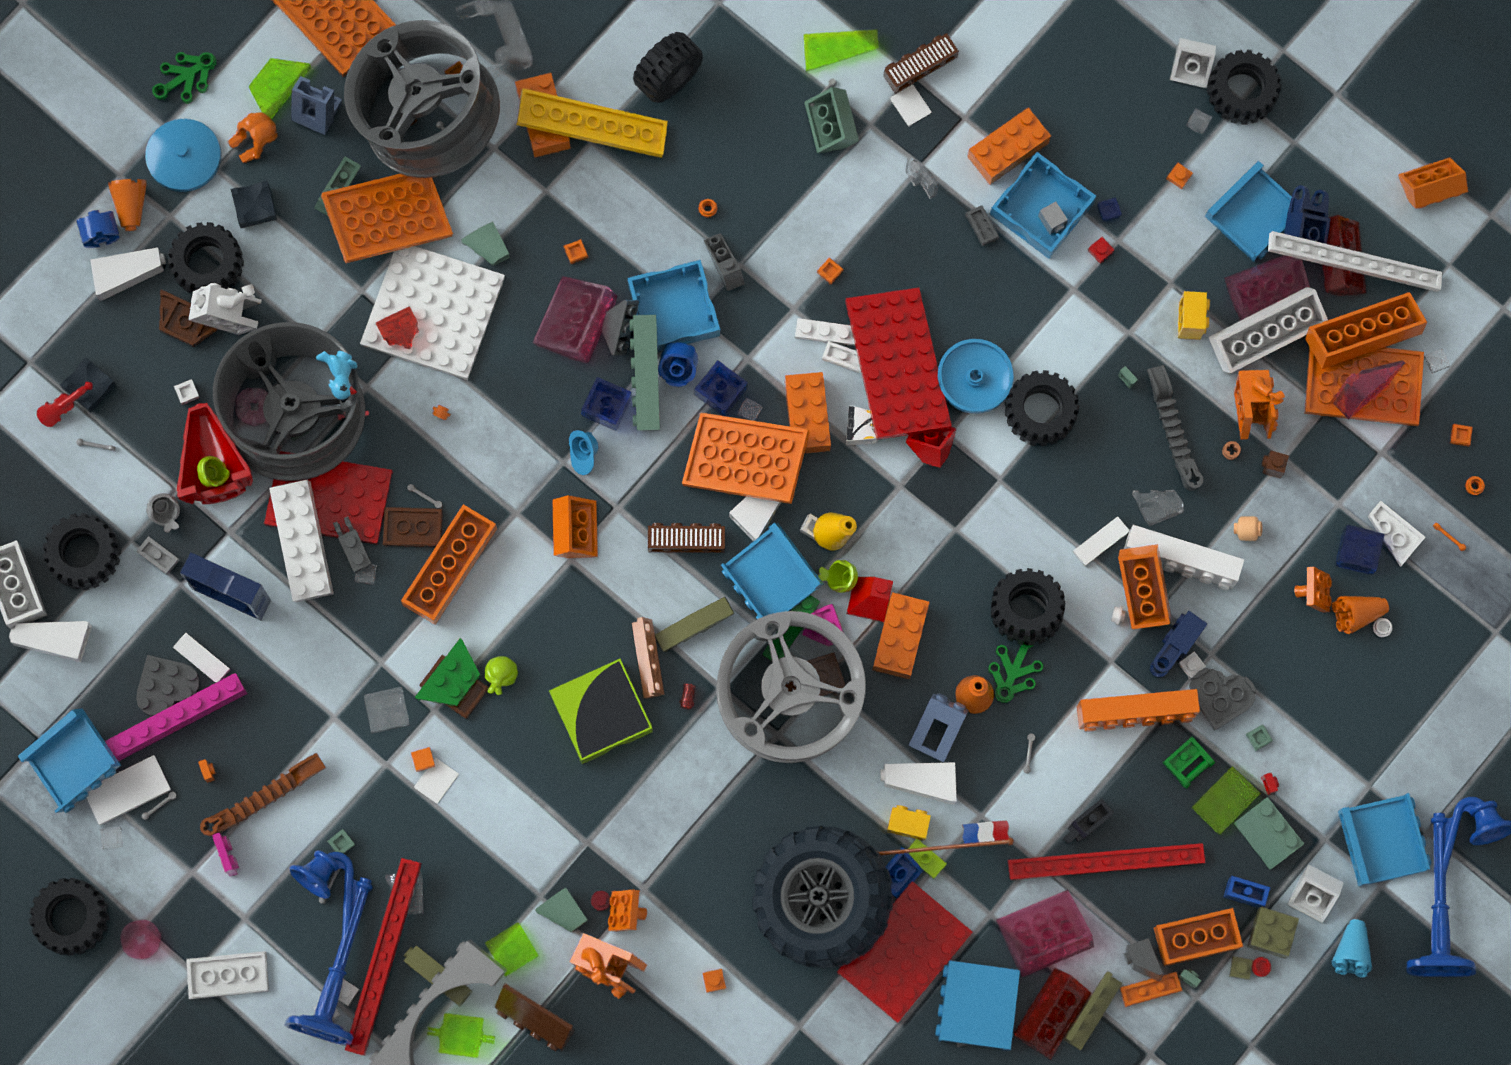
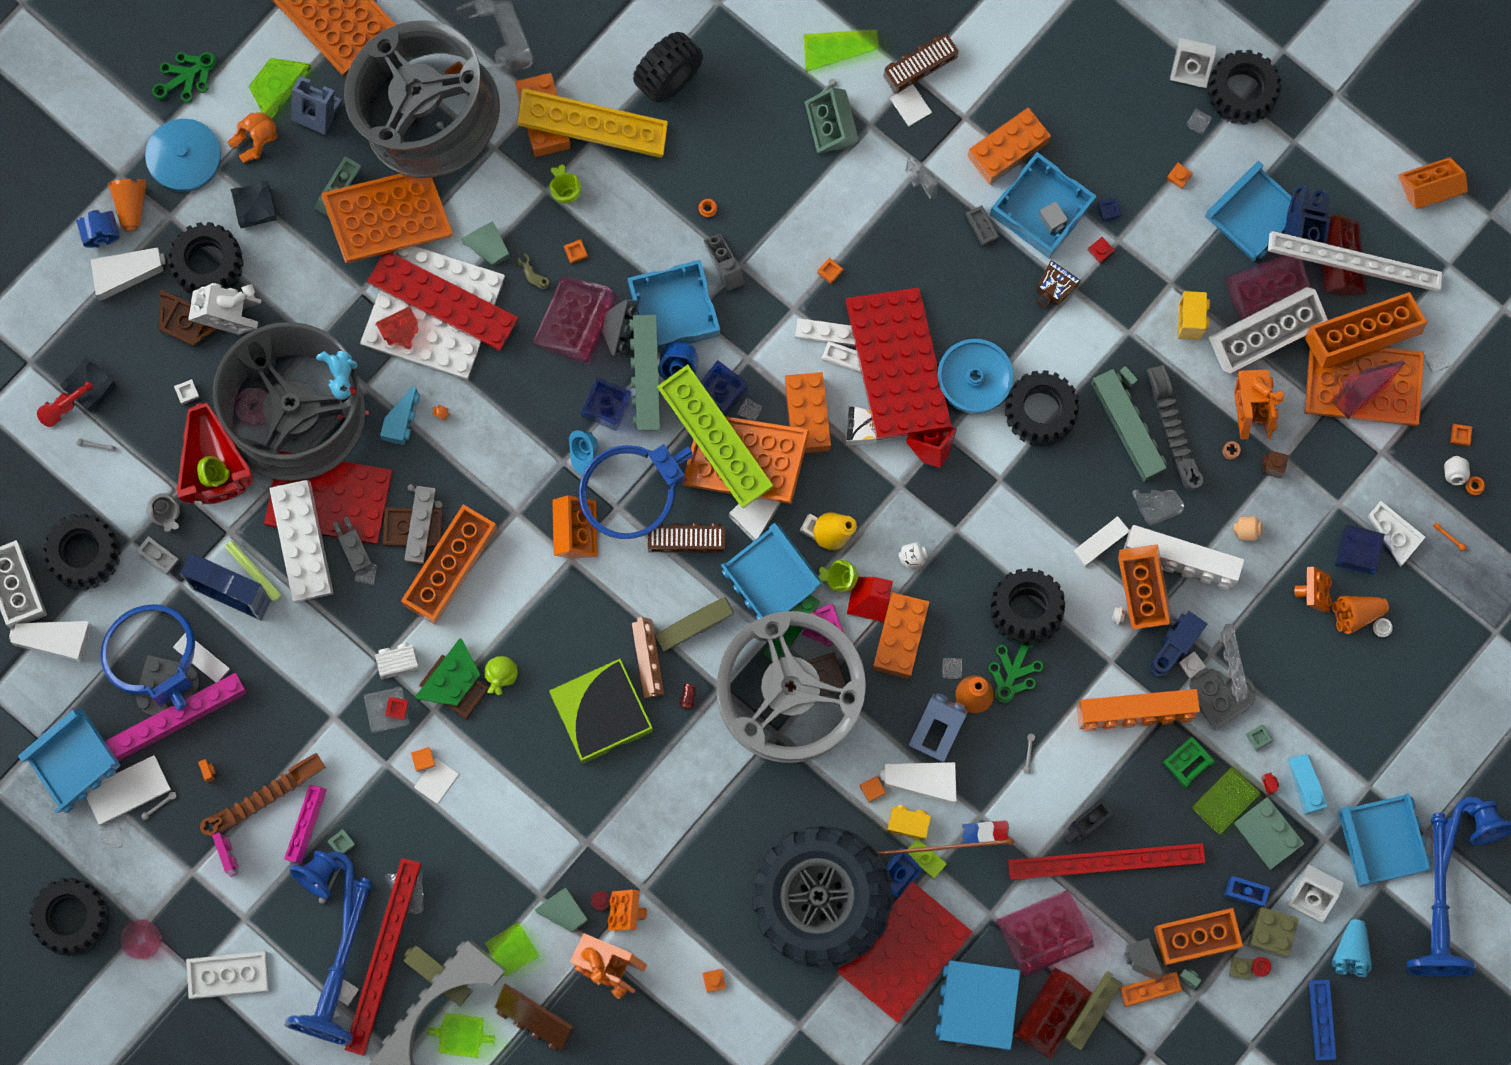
(169, 689): none -> blue brick
(252, 570): none -> yellowish green axle
(305, 824): none -> dark pink plate
(396, 661): none -> white brick
(396, 708): none -> red plate
(398, 419): none -> medium azure slope
(420, 524): none -> light grey plate
(443, 300): none -> red plate
(533, 278): none -> olive arm
(565, 186): none -> lime hat
(666, 465): none -> blue brick
(715, 436): none -> lime plate
(872, 789): none -> orange tile
(913, 555): none -> white head
(951, 668): none -> clear tile
(1056, 285): none -> torso
(1129, 425): none -> sand green brick
(1235, 668): none -> clear plate
(1307, 784): none -> medium azure slope
(1322, 1020): none -> blue plate
(1457, 470): none -> white head

